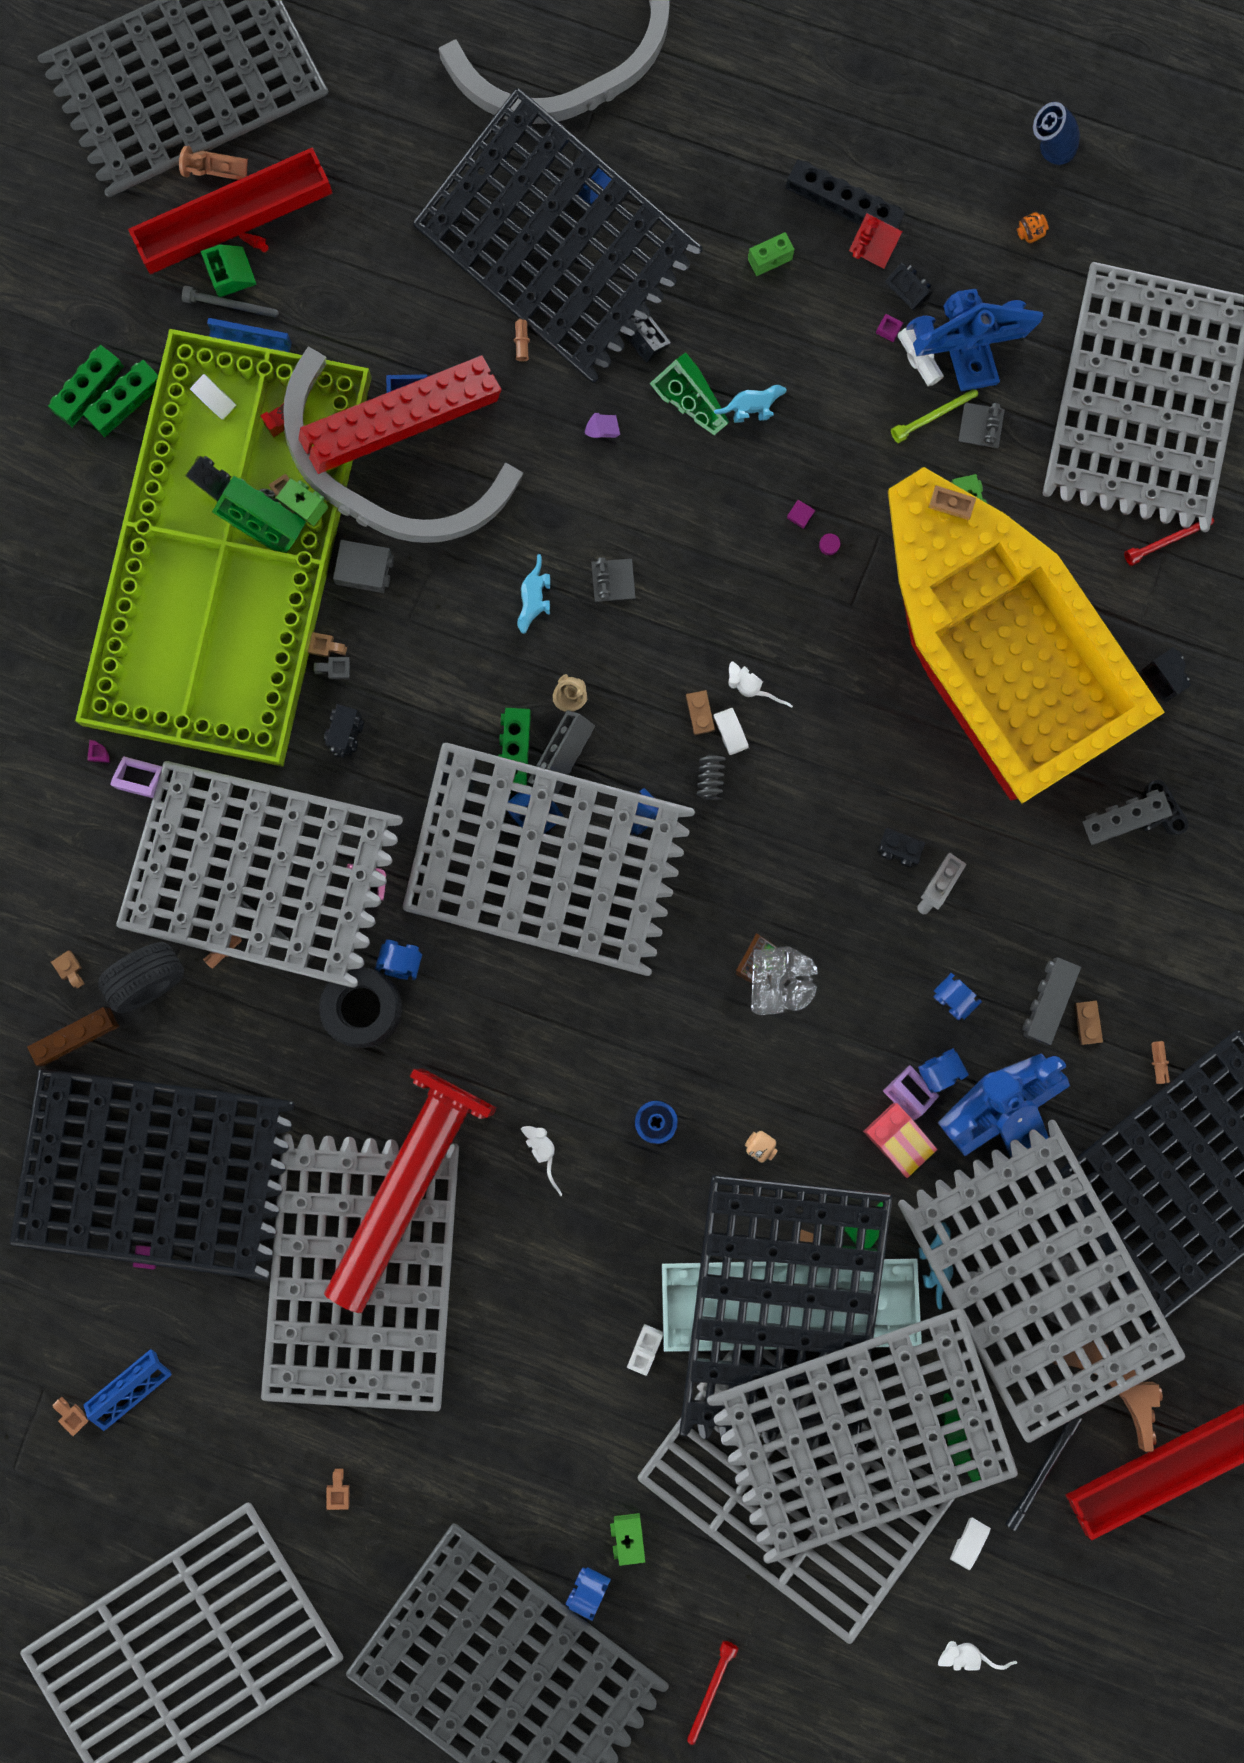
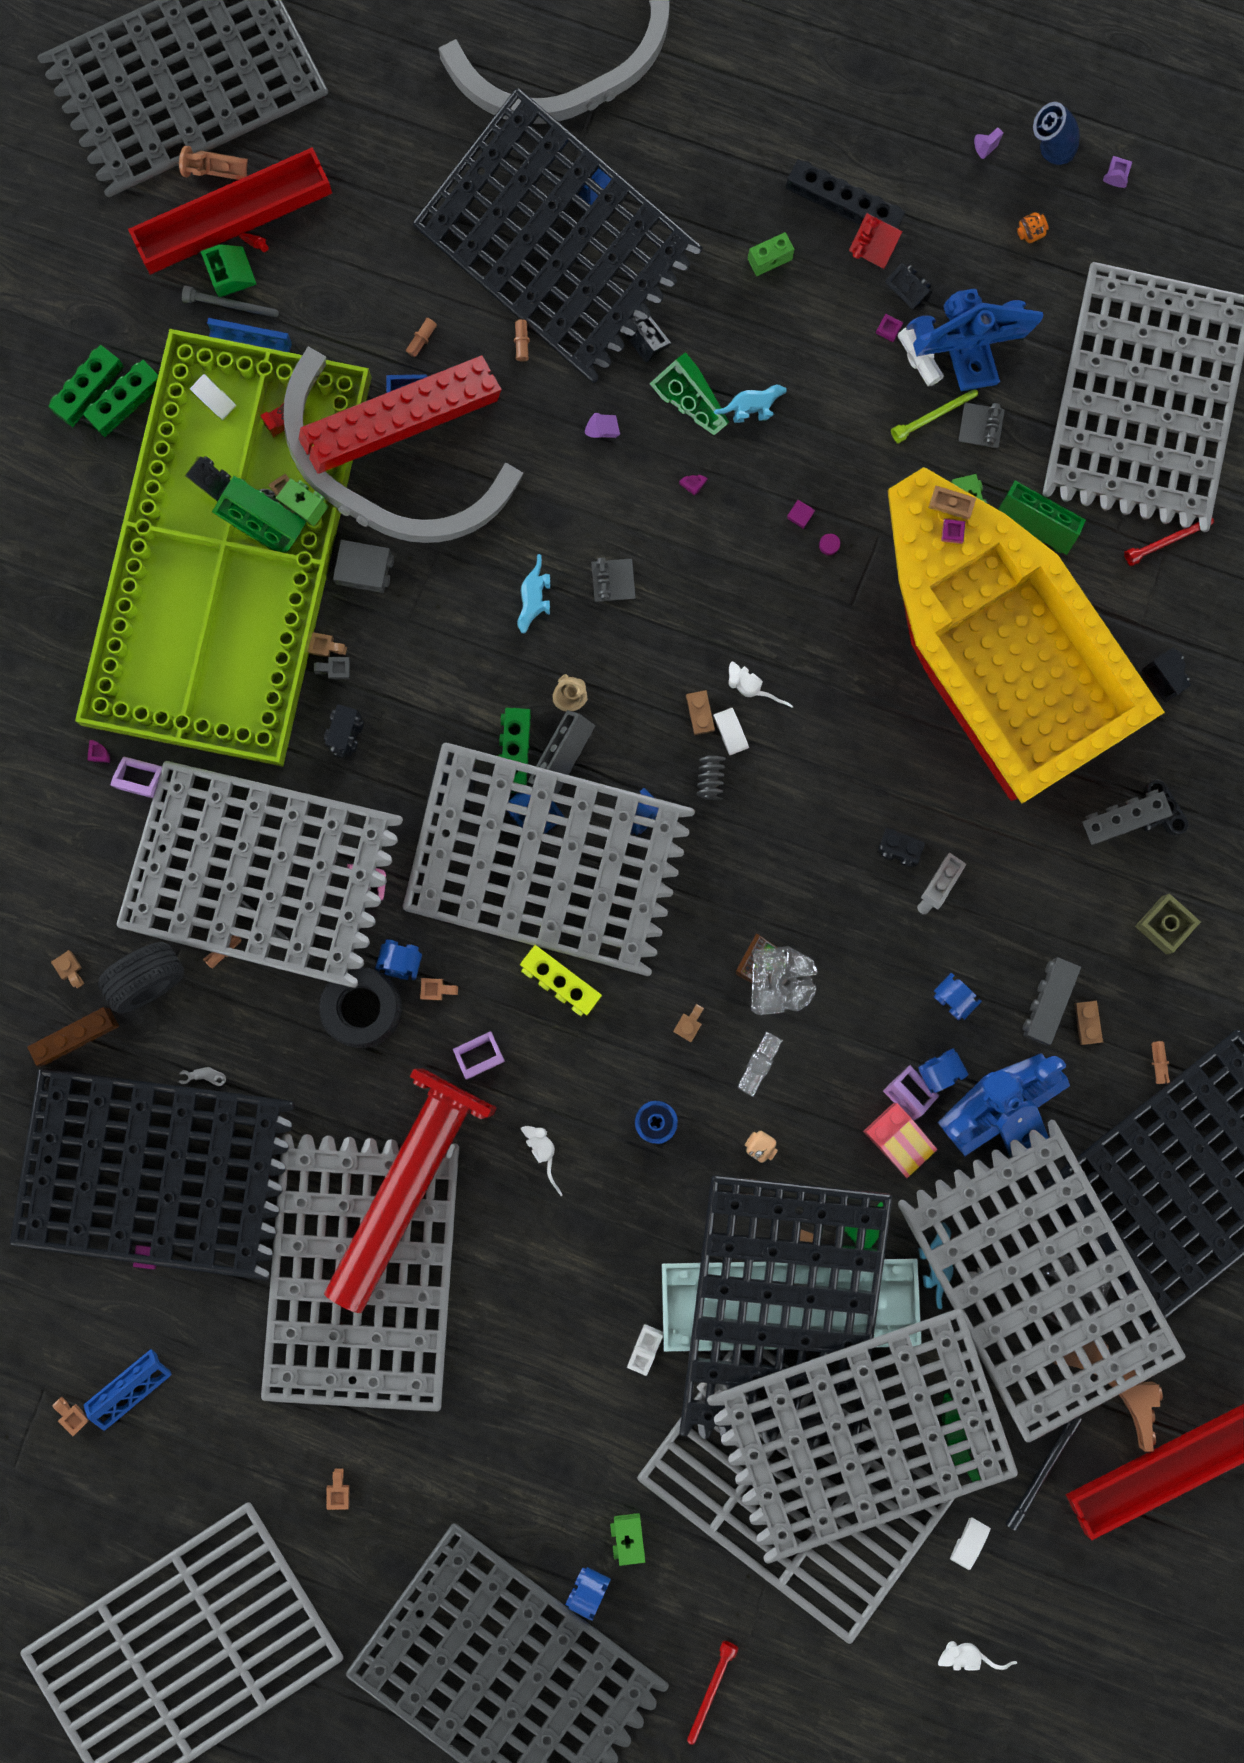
(206, 1073): none -> light grey arm
(421, 337): none -> nougat axle
(434, 989): none -> nougat plate
(483, 1066): none -> lavender tile
(537, 957): none -> neon yellow brick
(688, 1025): none -> medium nougat plate
(693, 483): none -> magenta tile
(759, 1064): none -> clear piece
(953, 531): none -> magenta tile
(986, 144): none -> medium lavender tile
(1042, 517): none -> green slope
(1118, 172): none -> medium lavender tile
(1167, 924): none -> olive brick

